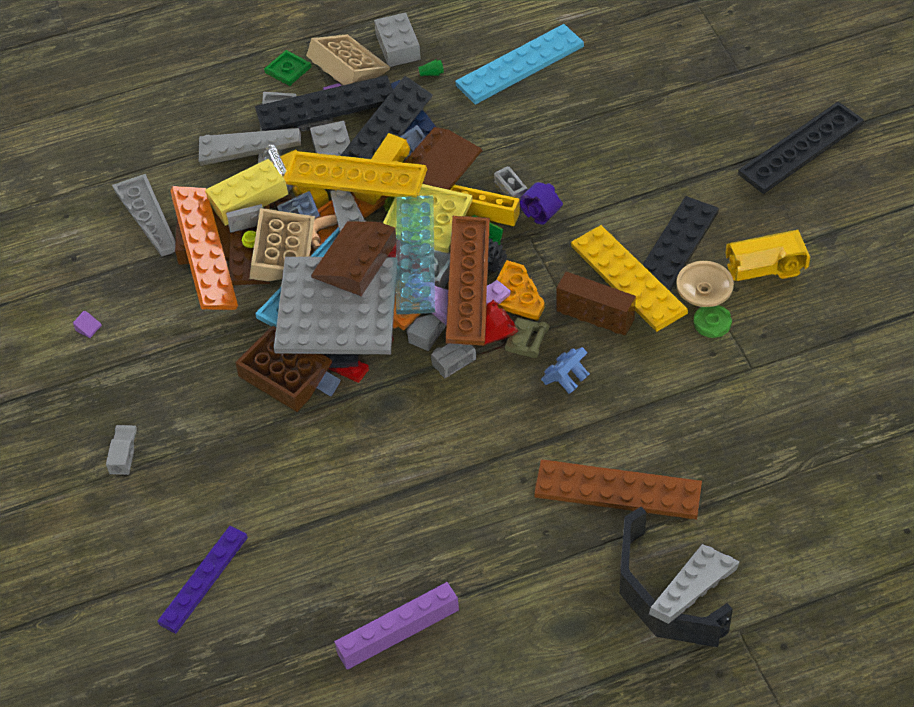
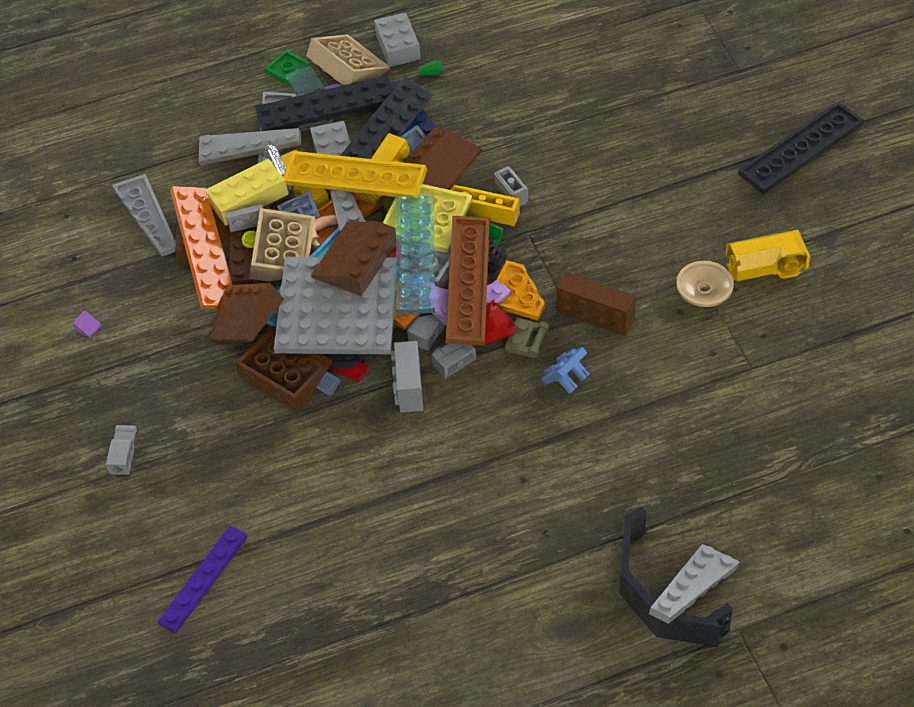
(244, 311): none -> reddish brown slope
(304, 81): none -> clear light blue piece
(397, 625): medium lavender brick -> none
(407, 376): none -> light grey brick
(519, 64): medium azure plate -> none
(540, 202): dark purple brick -> none
(618, 489): dark orange plate -> none
(627, 274): yellow plate -> none
(680, 240): black plate -> none
(712, 321): bright green tile -> none

